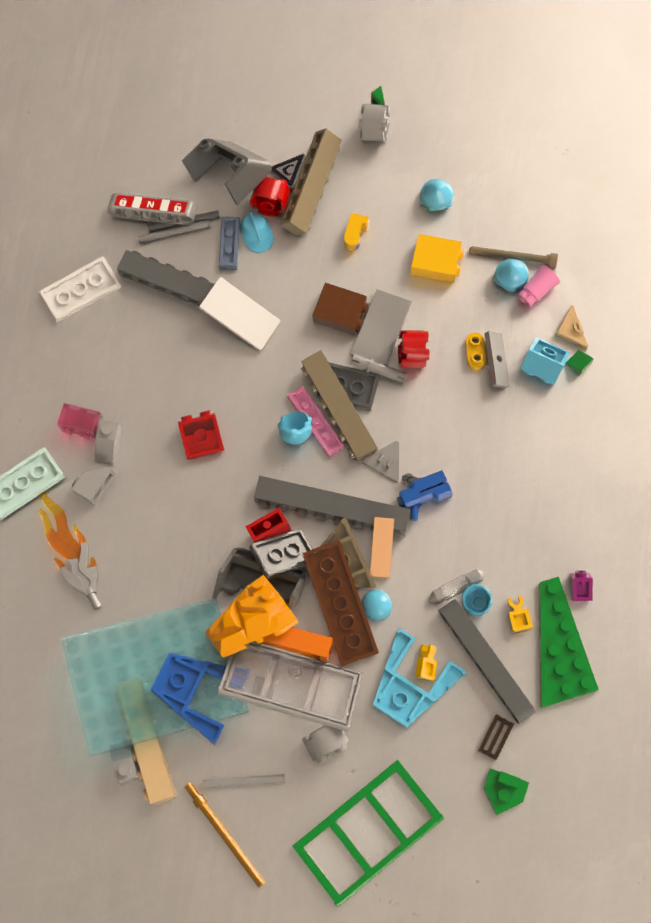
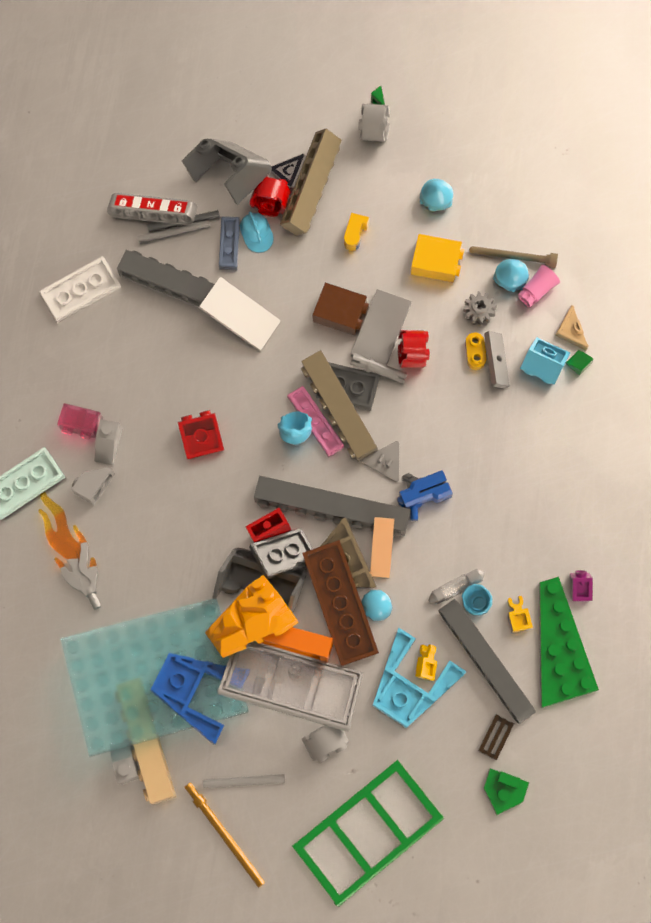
(487, 308): none -> light grey gear

